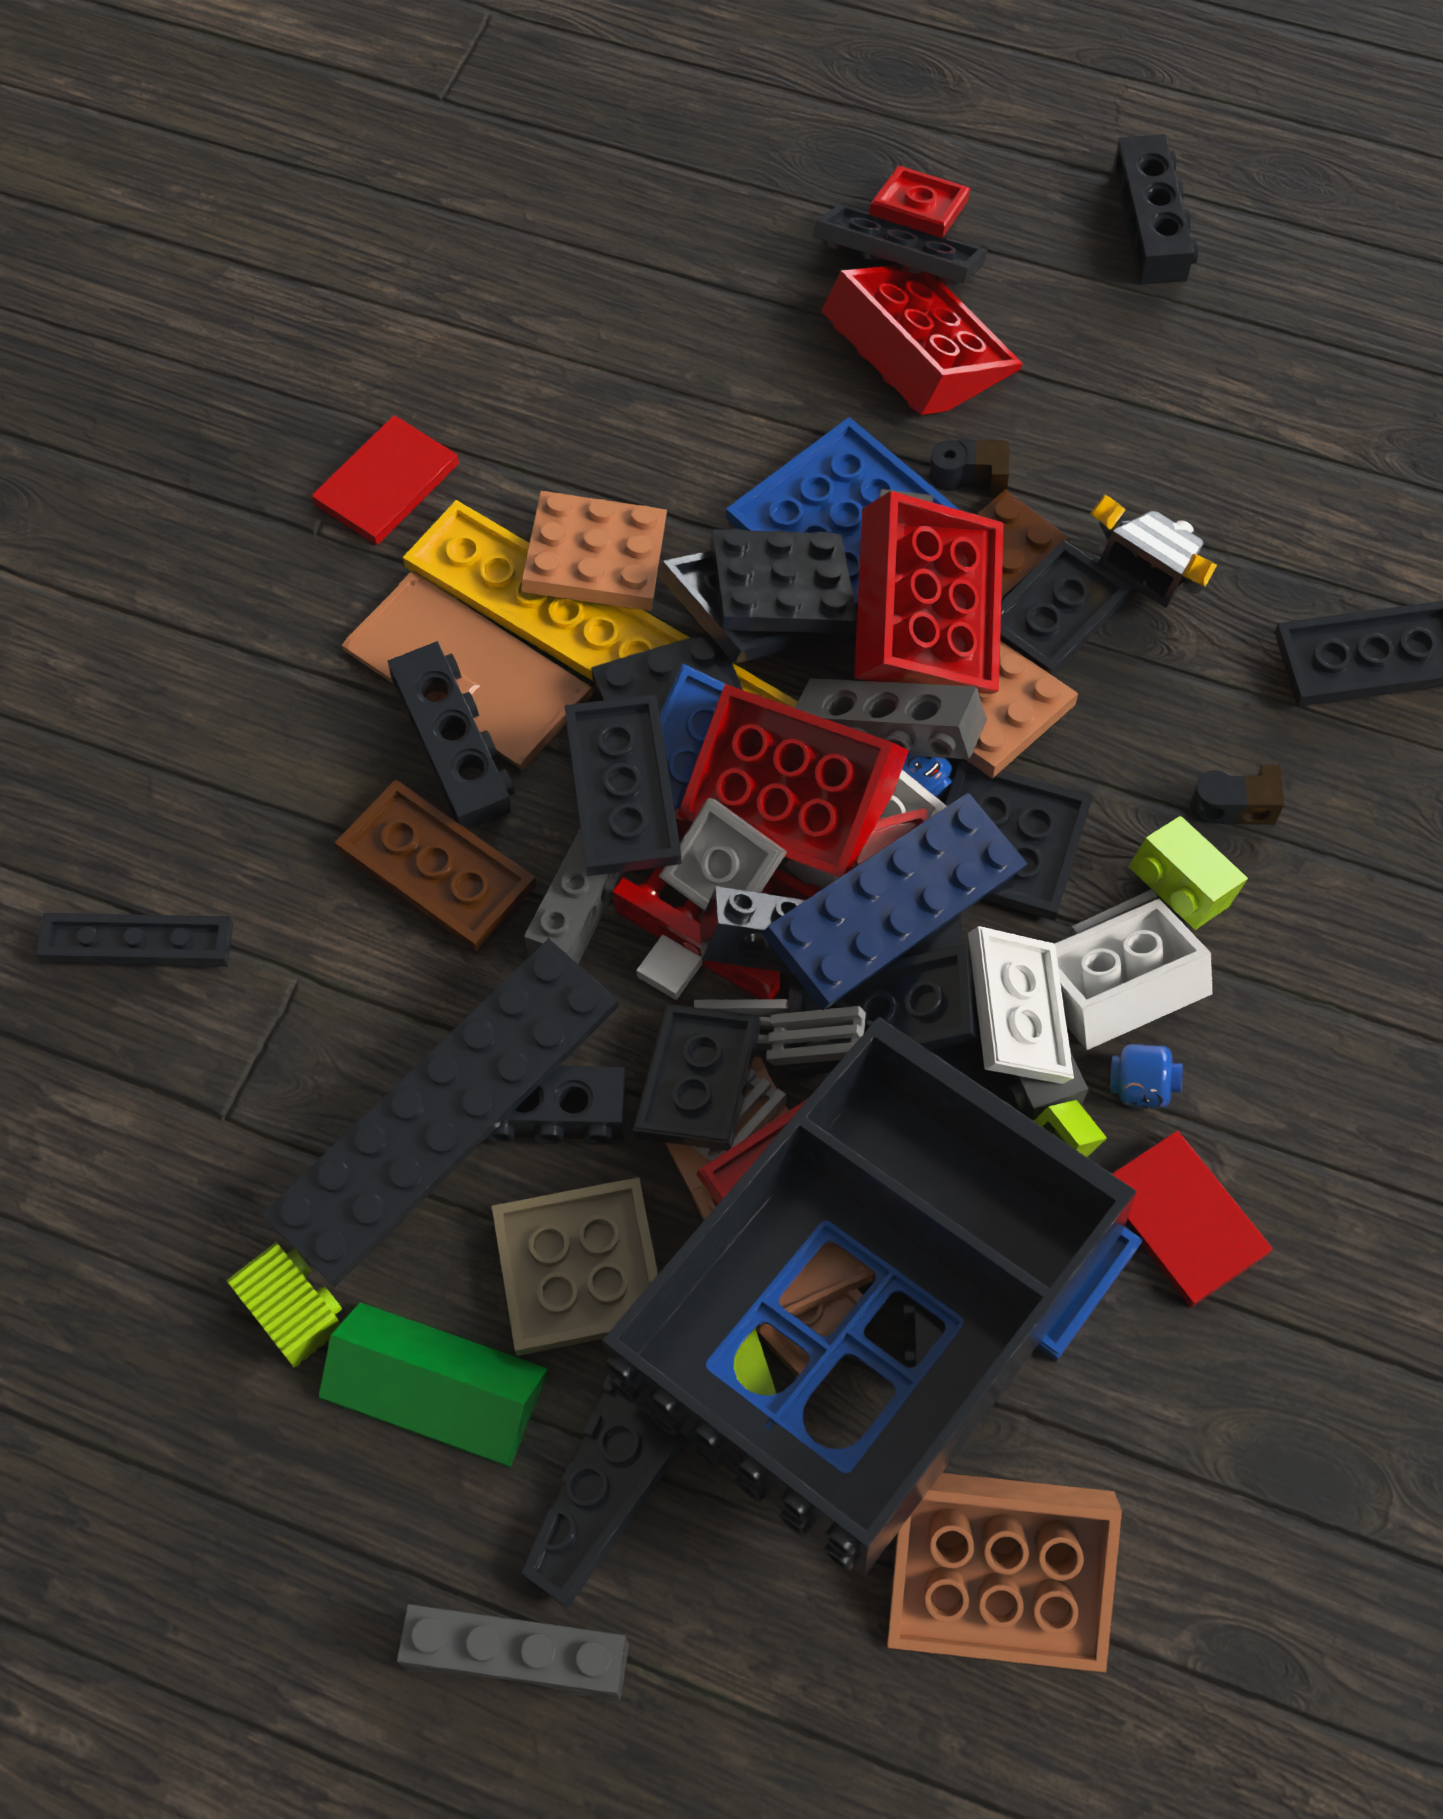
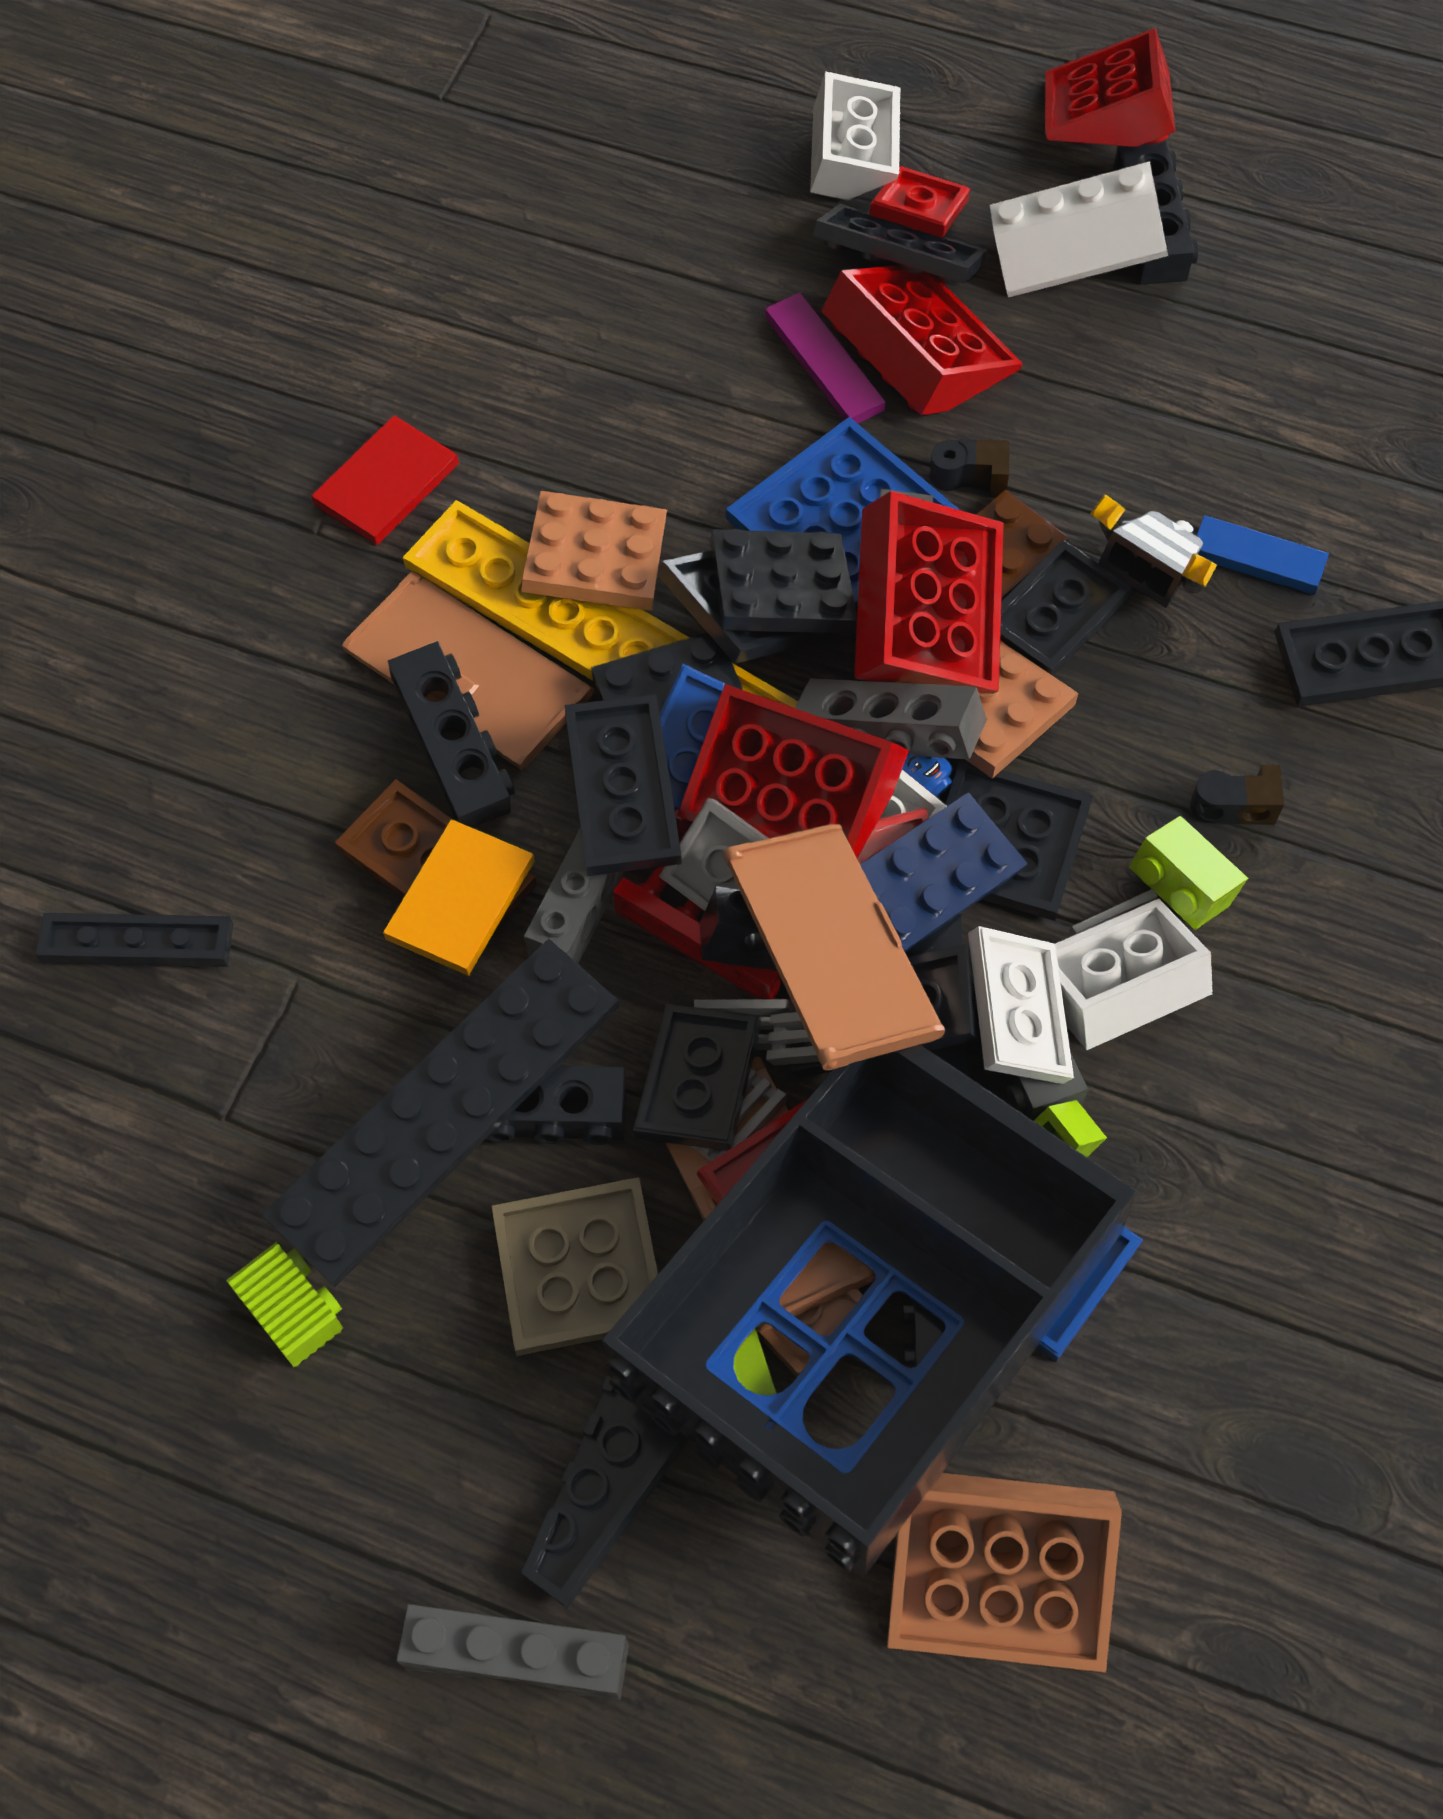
(431, 1383): green slope -> none
(459, 897): none -> light orange tile
(669, 967): white tile -> none
(824, 359): none -> magenta tile
(833, 946): none -> nougat door
(854, 136): none -> white slope
(1078, 230): none -> white slope
(1112, 95): none -> red slope
(1145, 1076): blue head -> none
(1189, 1220): red tile -> none
(1261, 555): none -> blue tile

